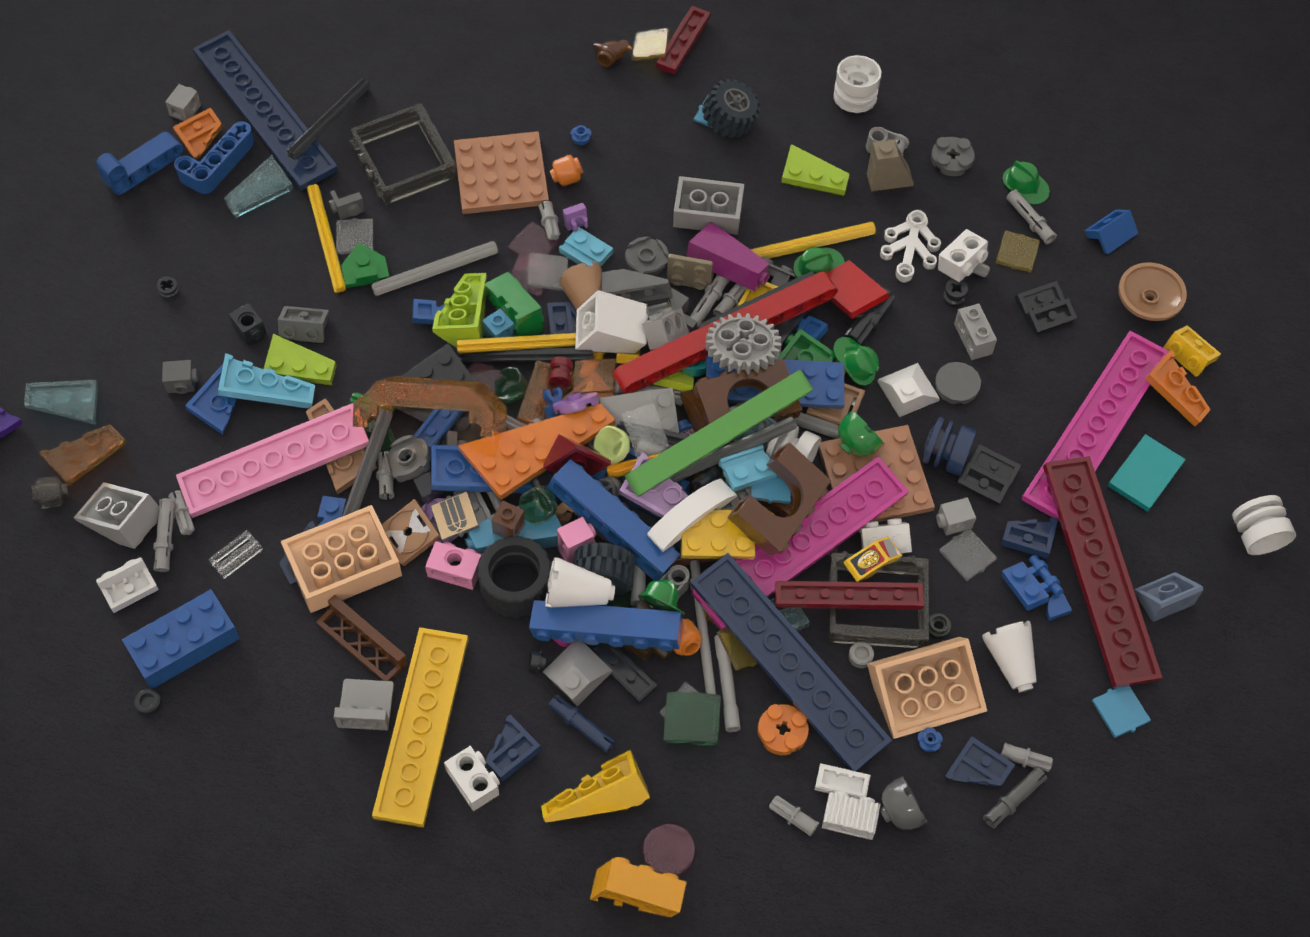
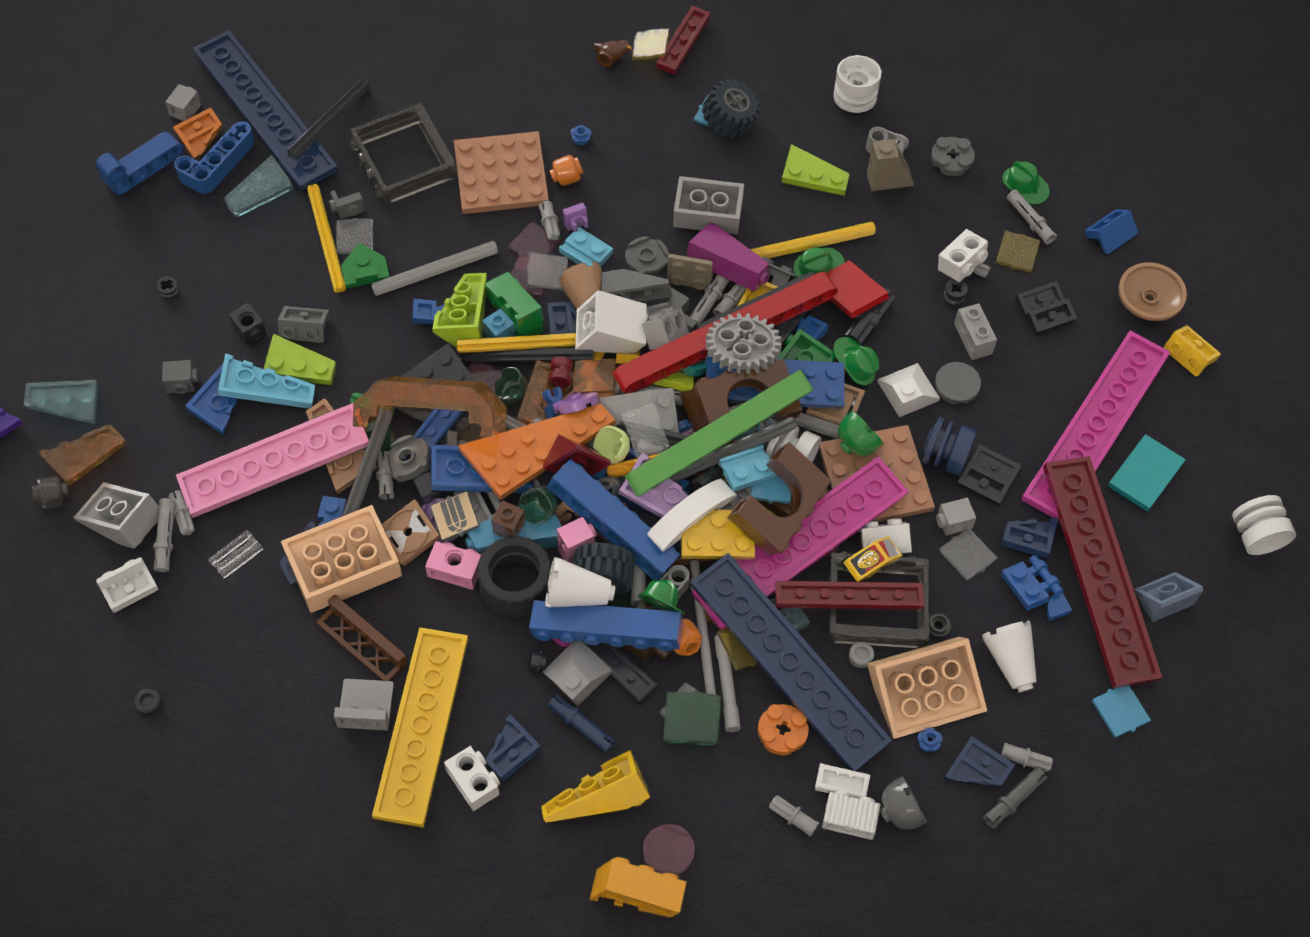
(181, 639): blue brick -> none
(911, 243): white plant -> none
(1175, 388): orange wing -> none

